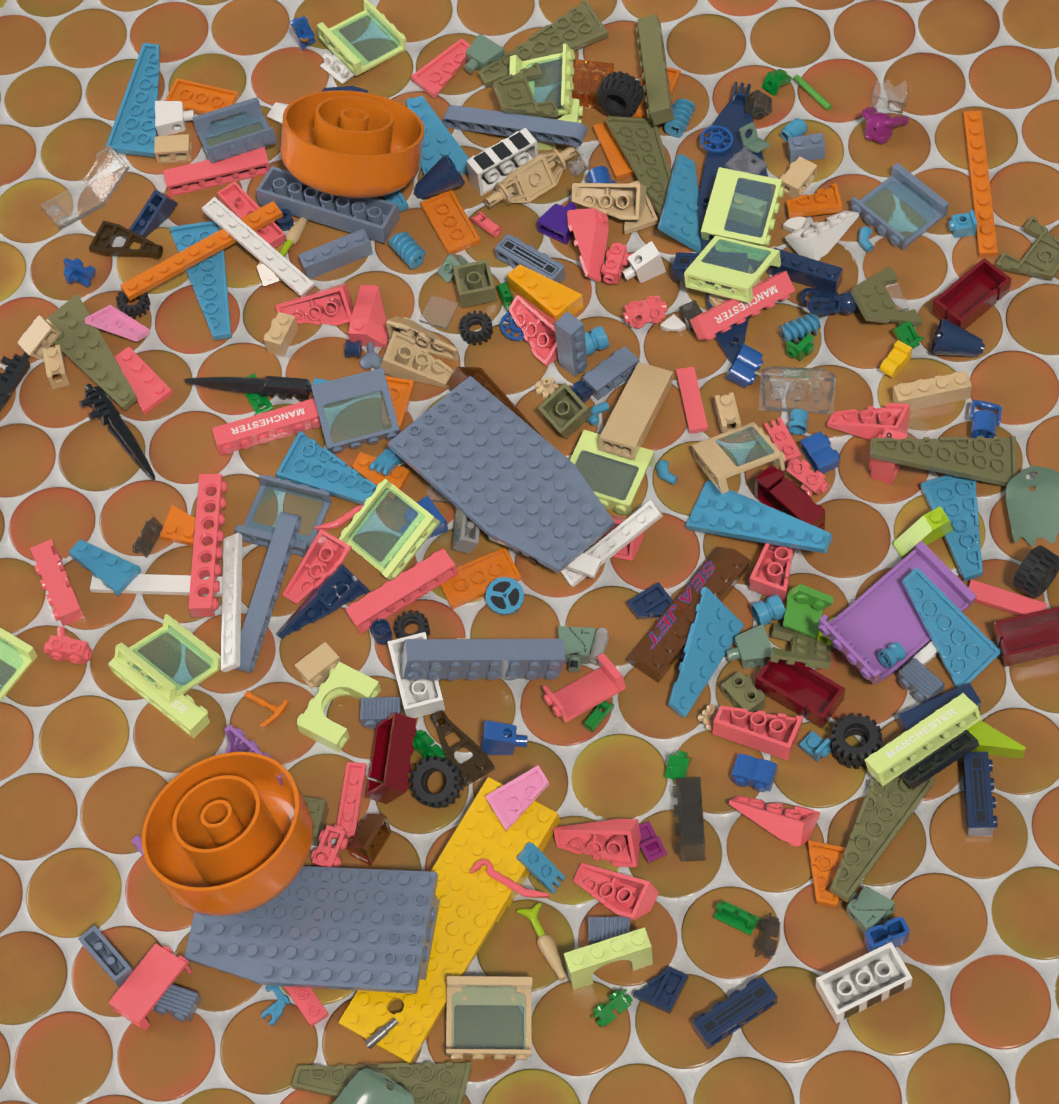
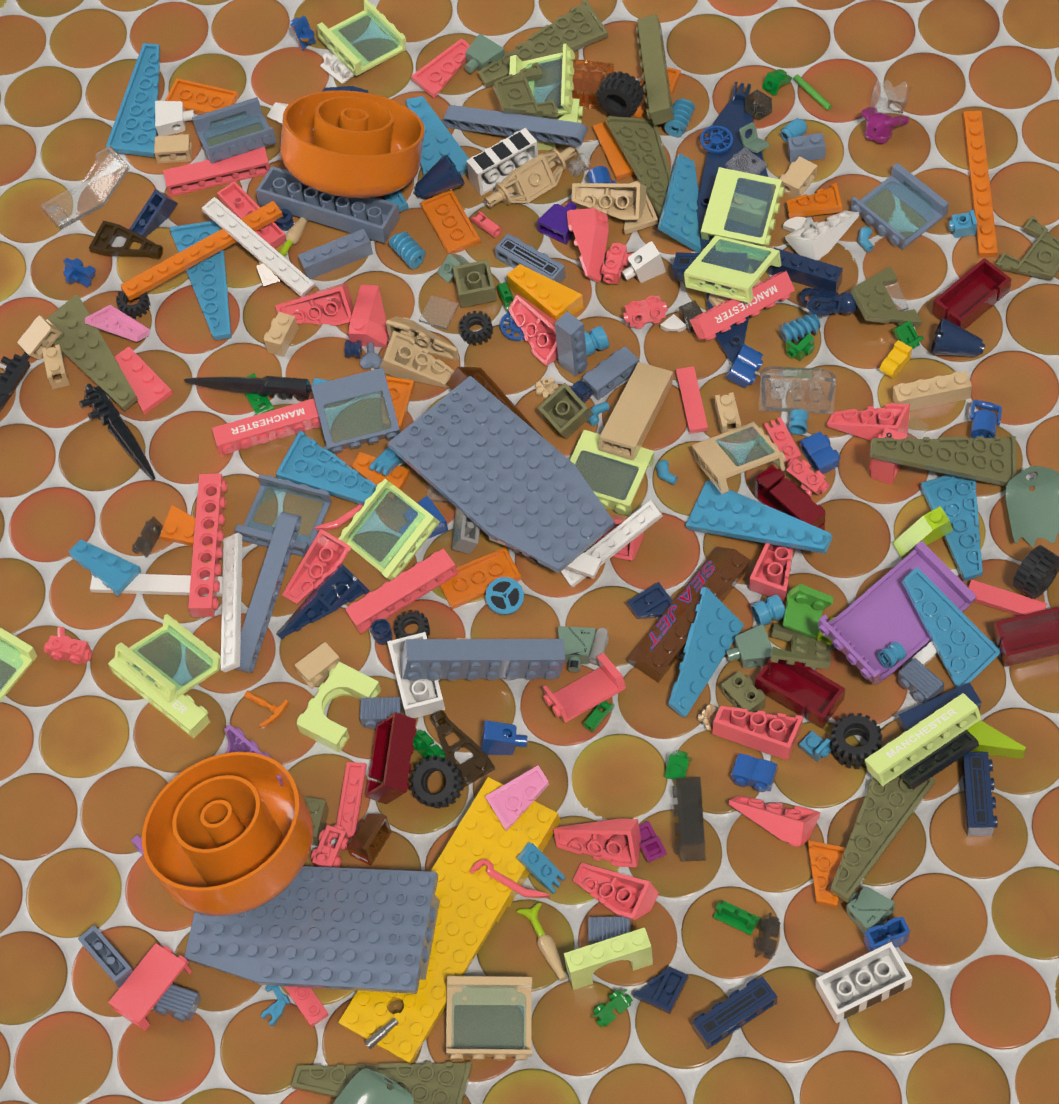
(56, 583): coral wedge -> none

